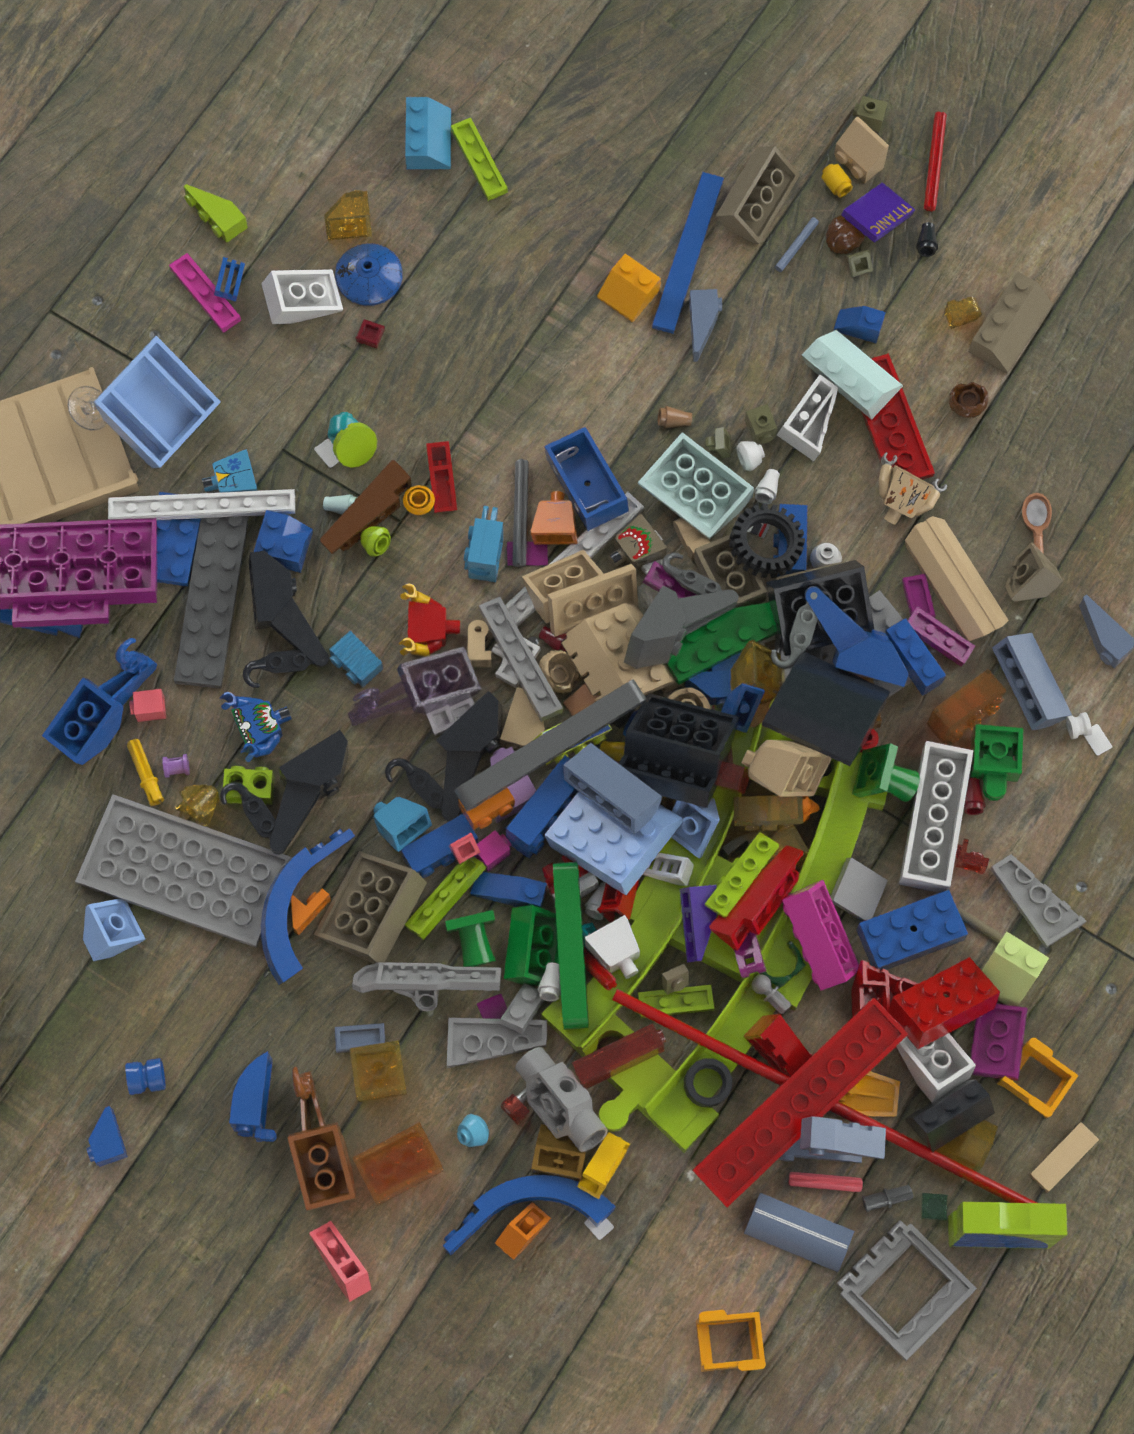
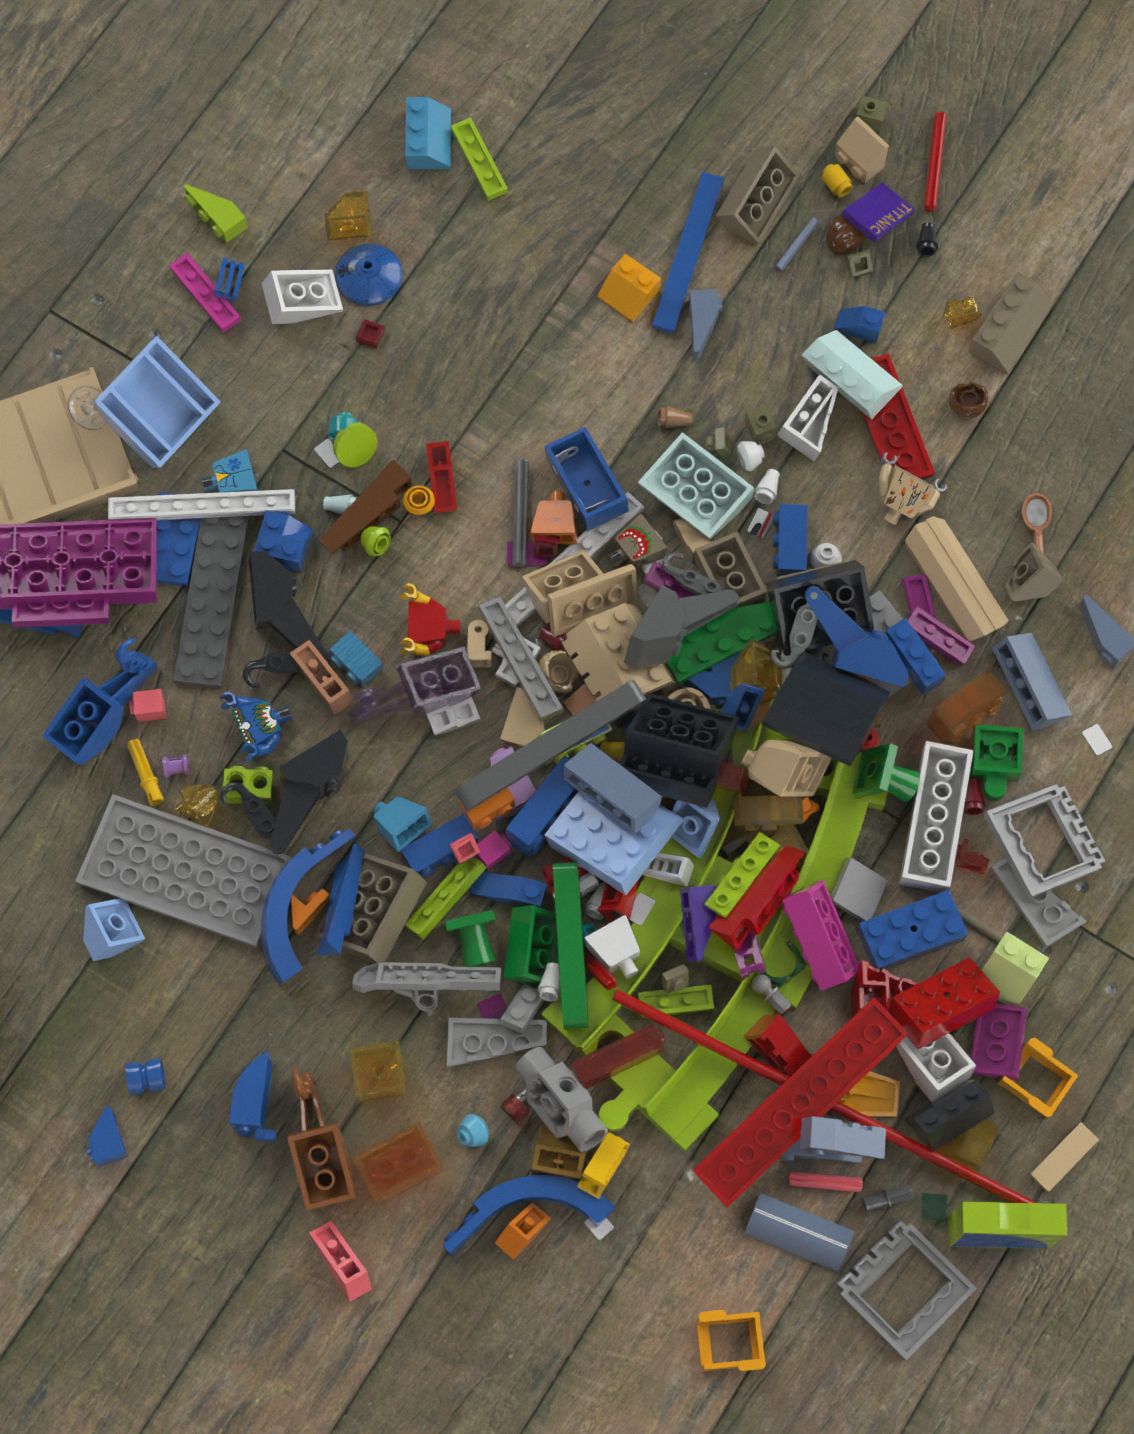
(322, 677): none -> nougat slope
(341, 902): none -> blue wedge
(358, 1035): sand blue tile -> none
(465, 744): black slope -> none
(484, 547): dark azure brick -> none
(546, 546): none -> dark red tile
(641, 908): none -> white sticker
(725, 1075): black tyre -> none
(754, 561): black tyre -> none
(1022, 862): none -> light grey hinge
(1078, 725): white wheel -> none

